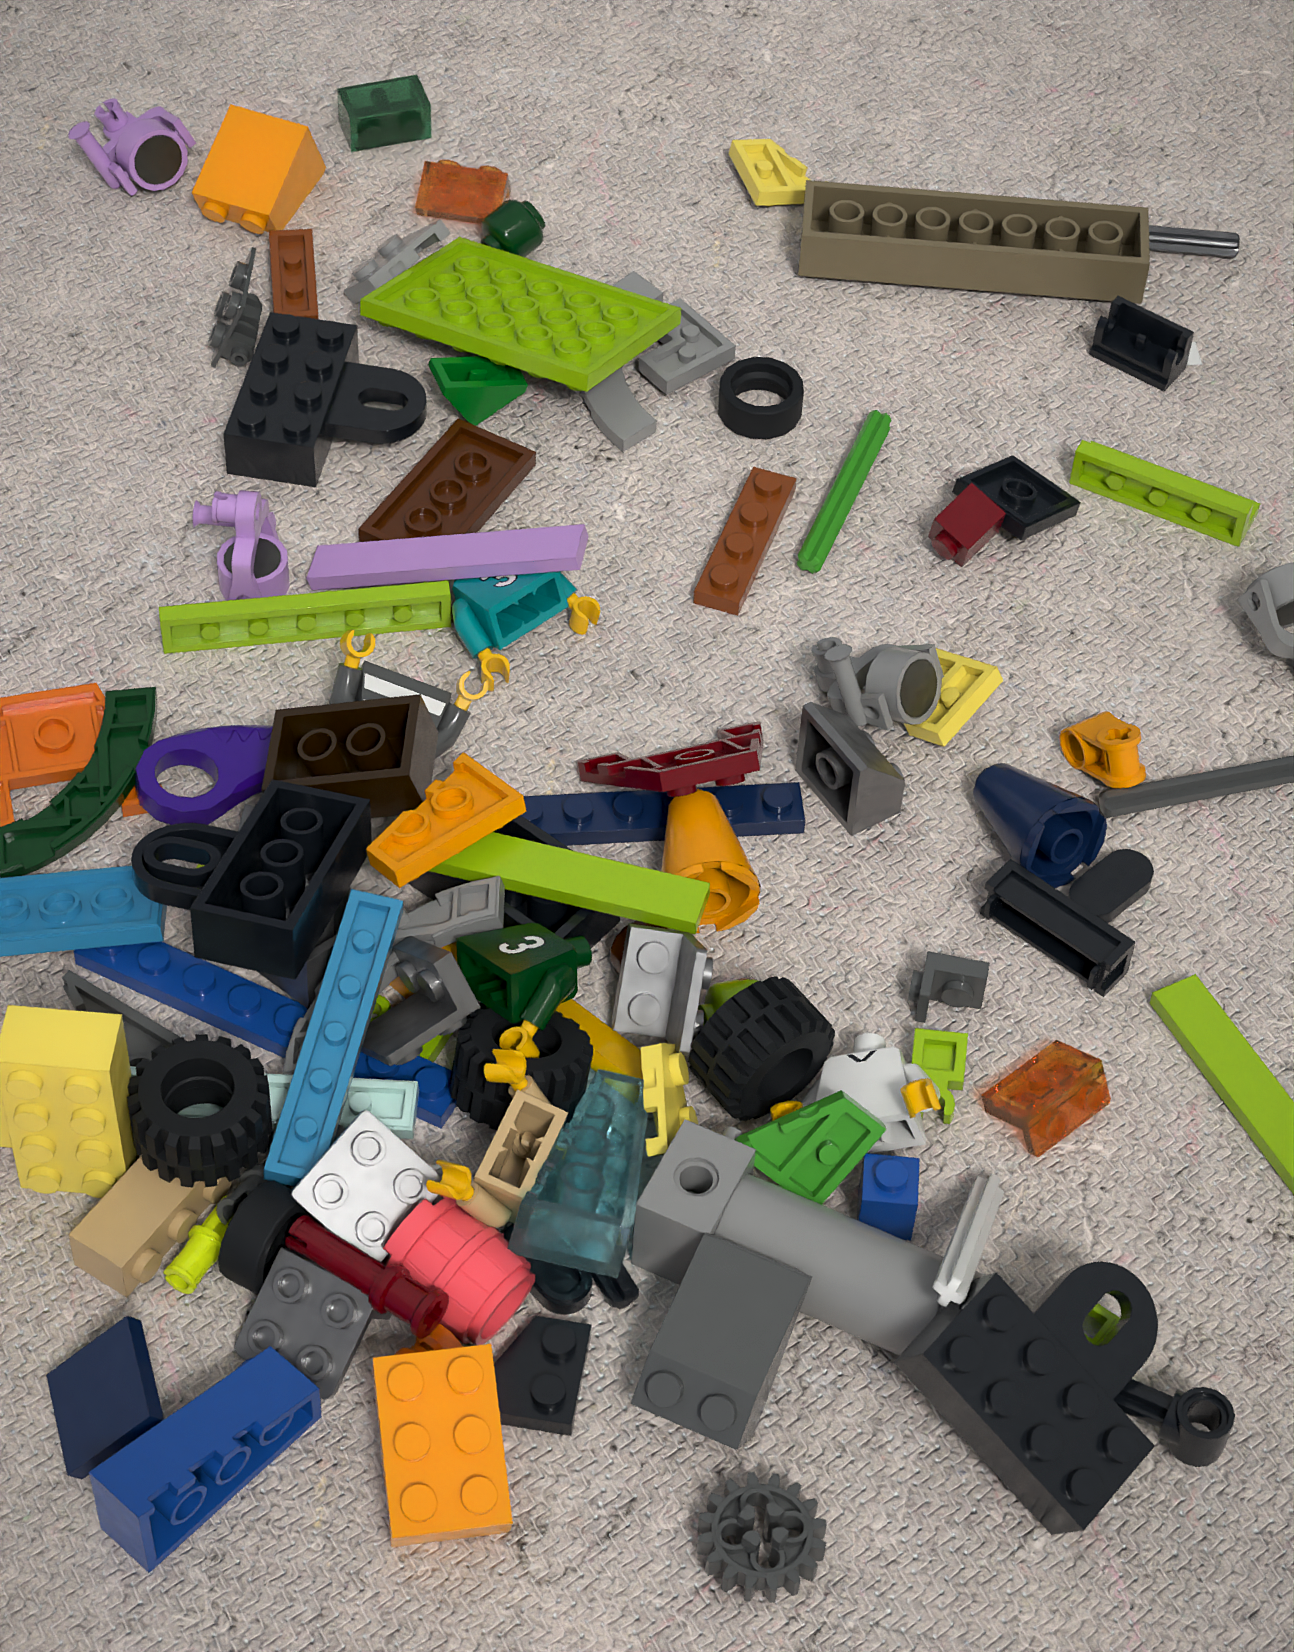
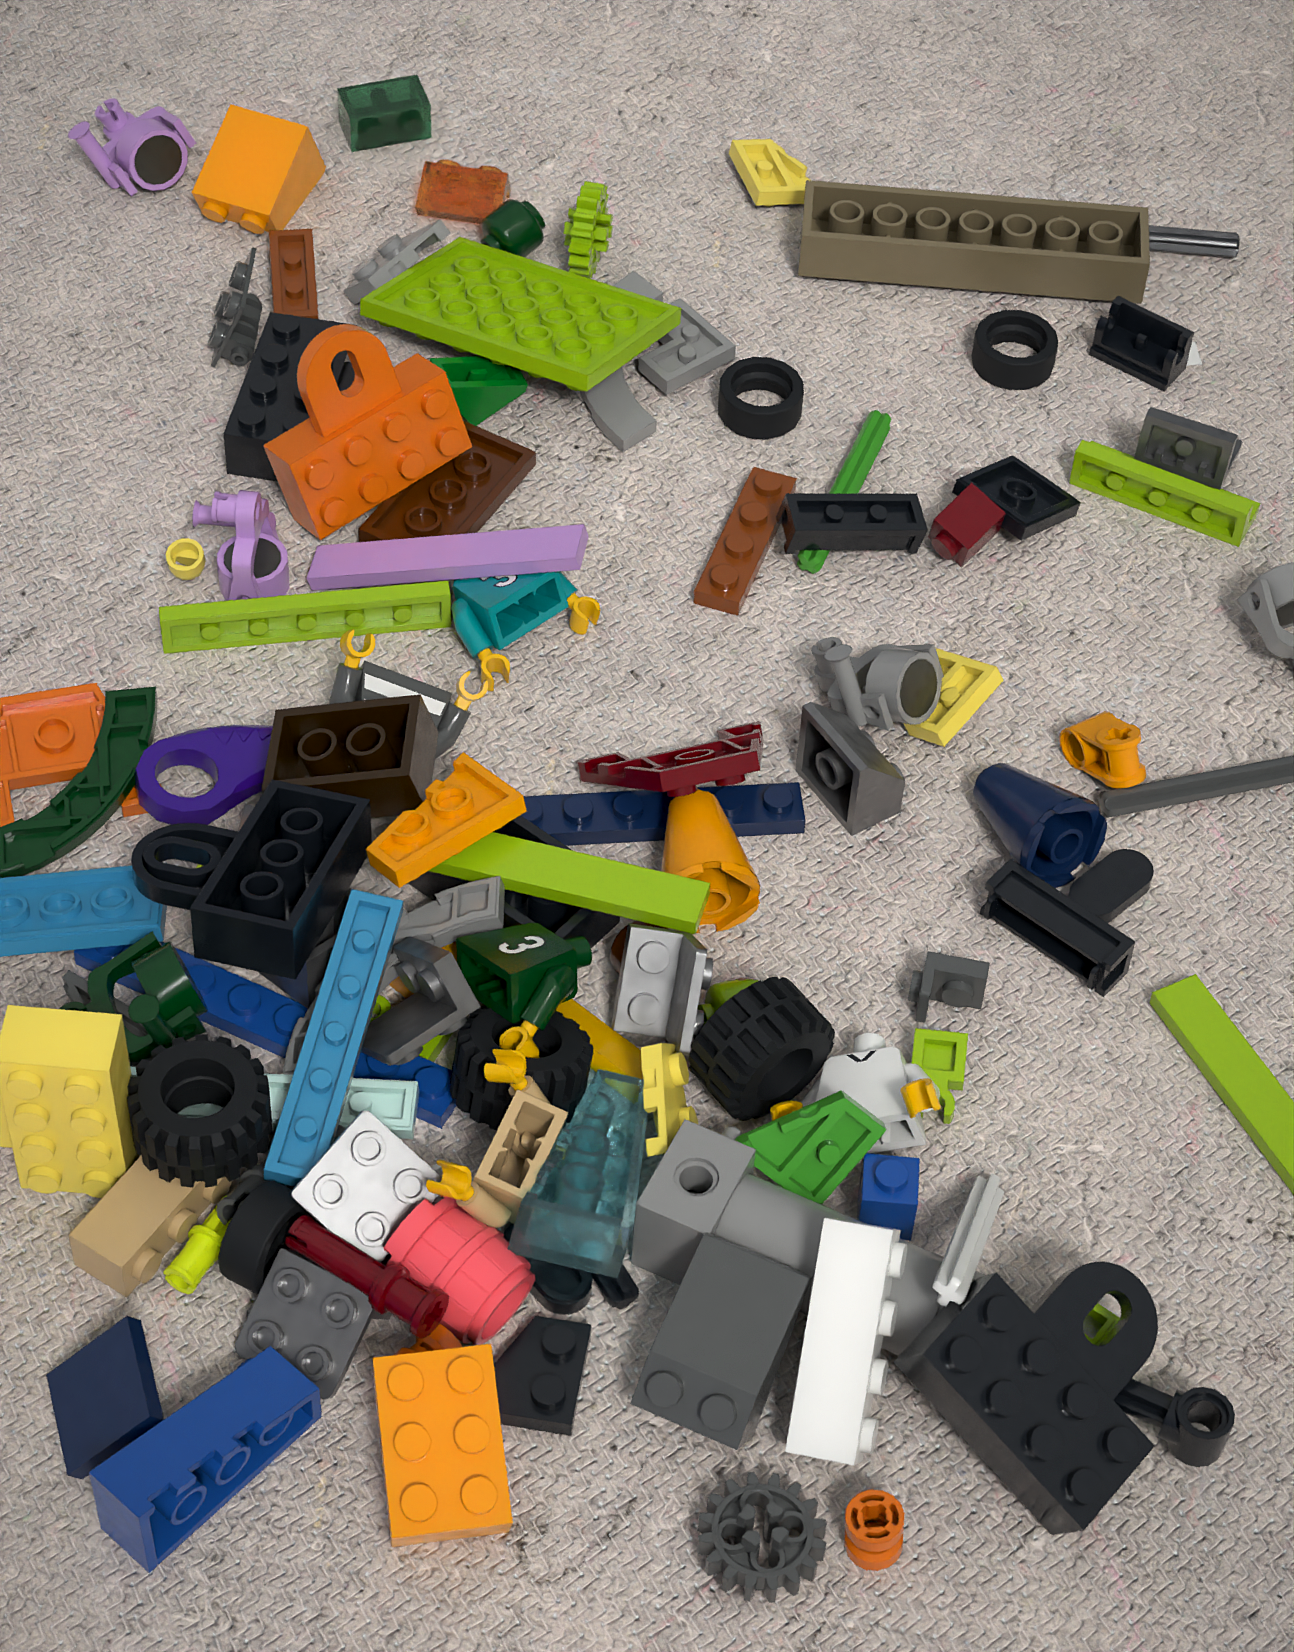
(170, 1001): none -> dark green piece
(188, 553): none -> light yellow hinge
(366, 438): none -> orange brick
(588, 229): none -> lime gear
(844, 1341): none -> white brick
(851, 522): none -> black container
(875, 1543): none -> orange wheel
(1010, 371): none -> black tyre
(1050, 1095): clear orange bracket -> none
(1187, 447): none -> flat silver bracket

